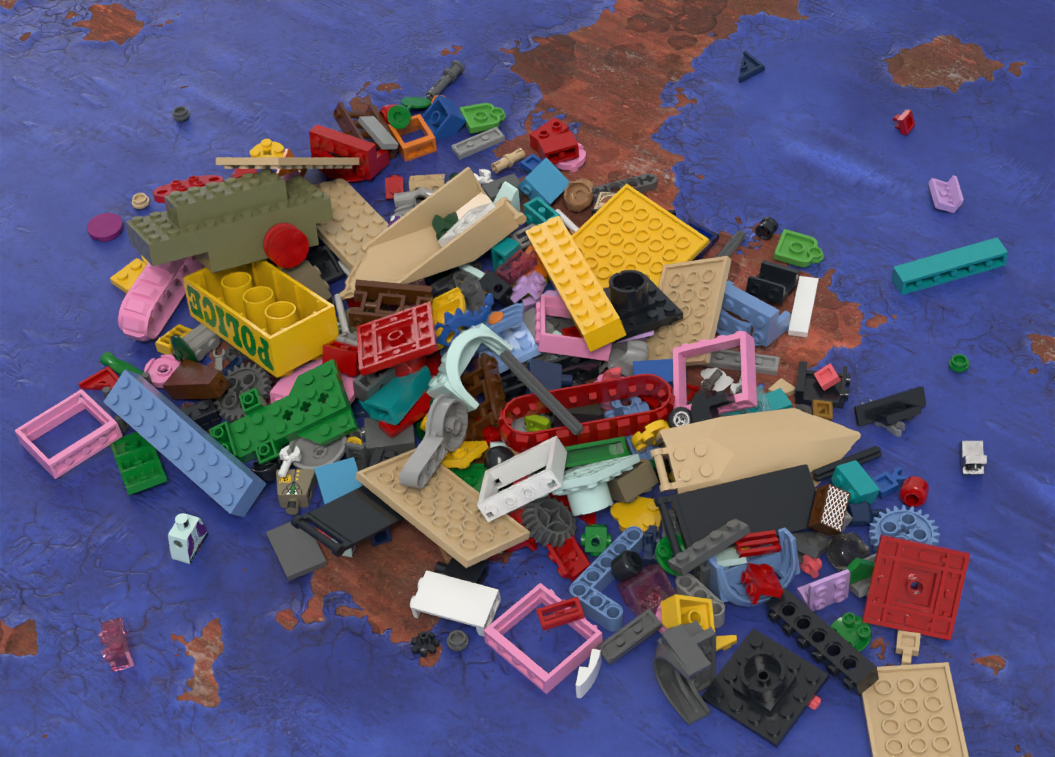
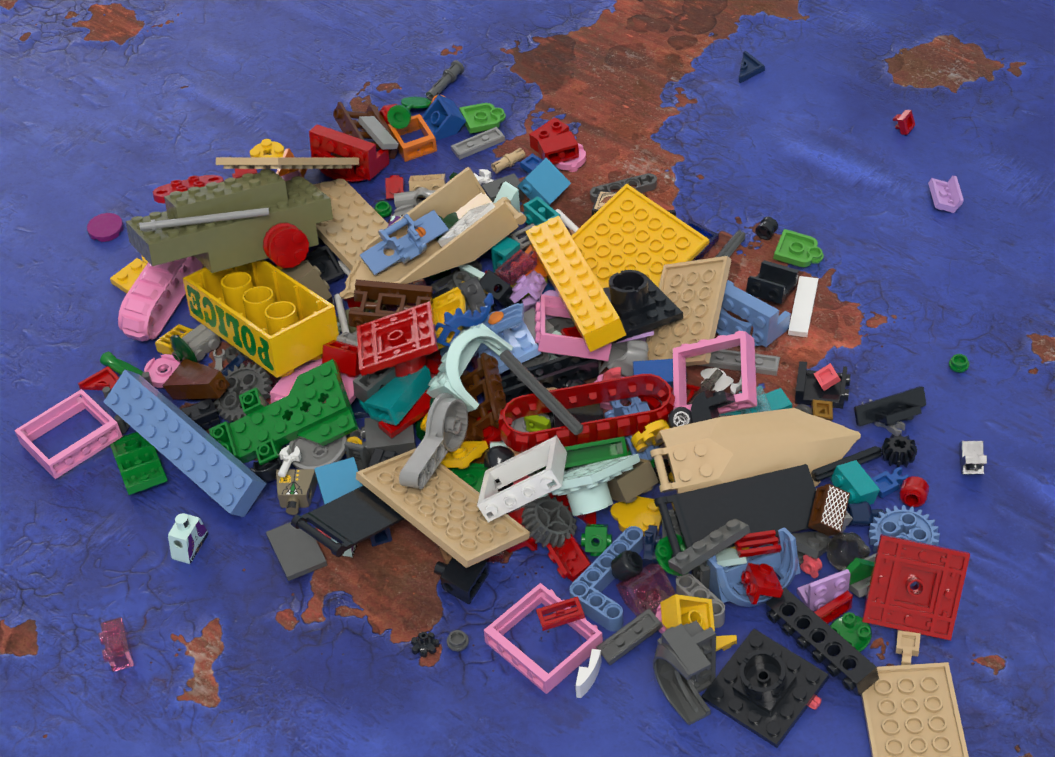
(140, 201): tan plate -> none
(153, 225): none -> light grey bar
(180, 113): dark grey plate -> none
(383, 208): none -> green plate
(407, 247): none -> medium blue piece
(456, 600): white panel -> none
(548, 375): dark blue torso -> none
(578, 195): medium nougat hair -> none
(787, 388): tan tile -> none
(835, 607): none -> red tile
(899, 450): none -> black gear
(949, 266): teal brick -> none

